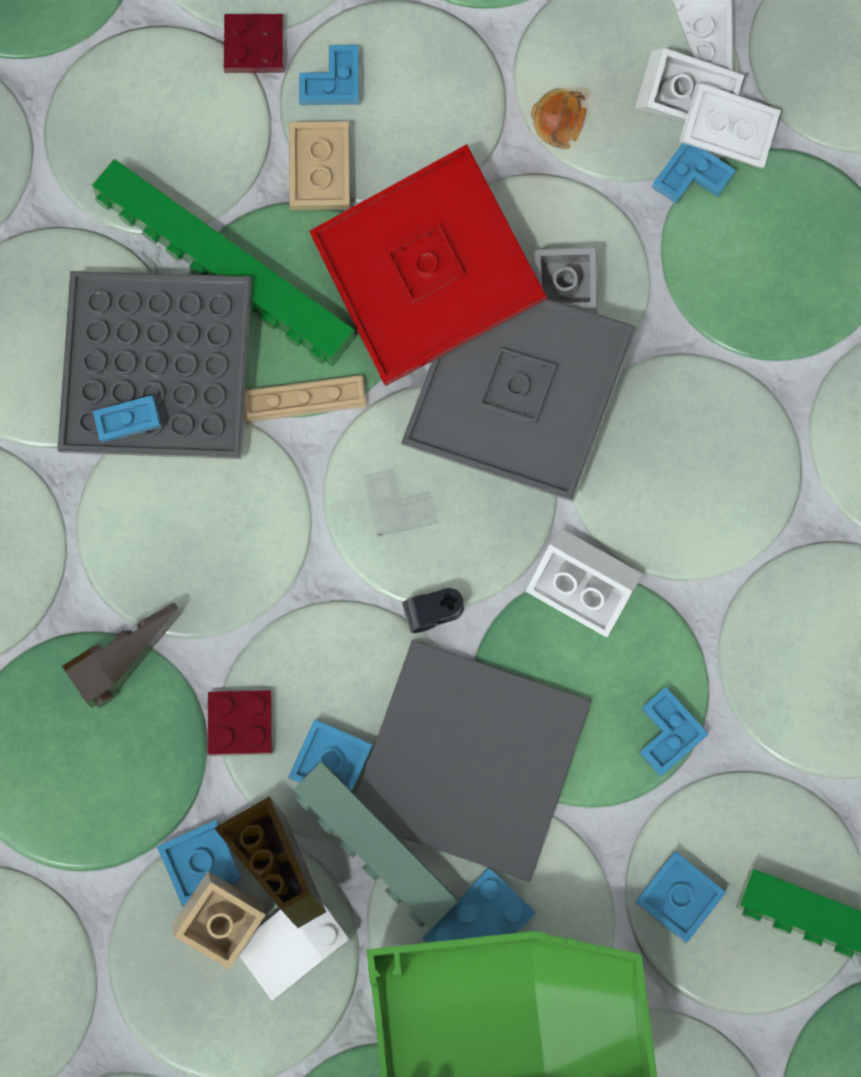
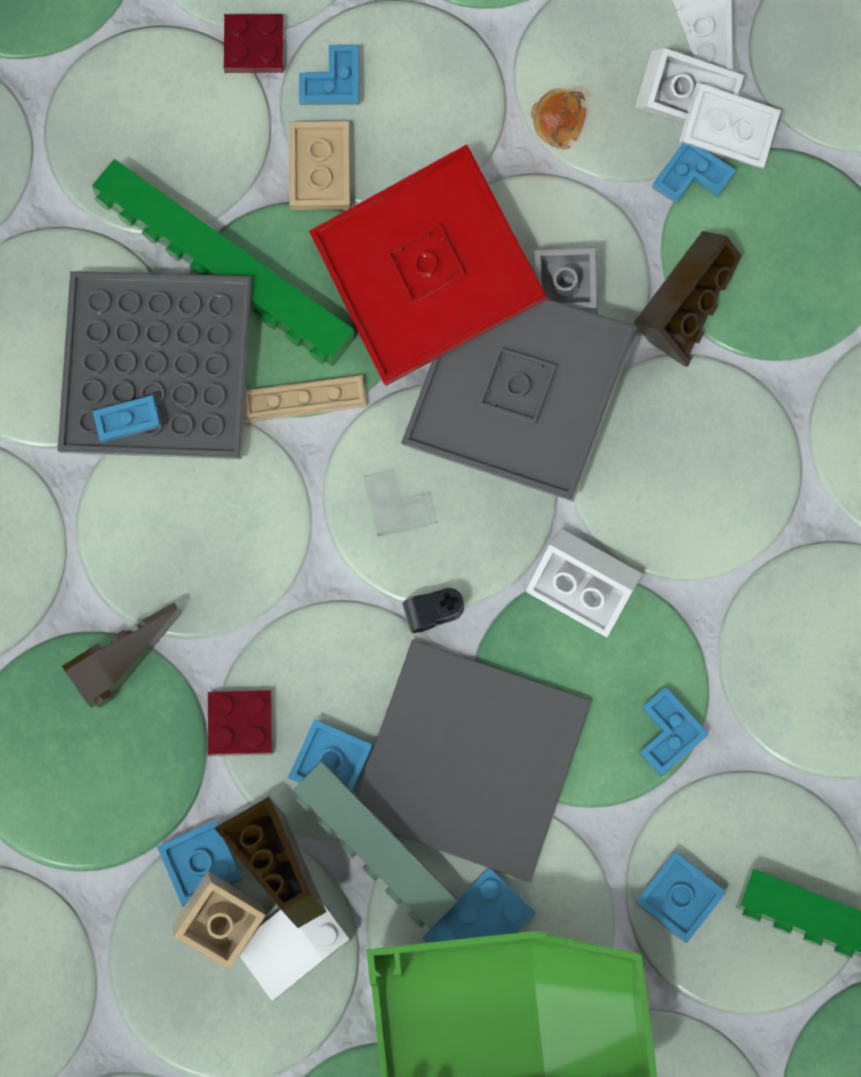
(688, 296): none -> dark brown wedge

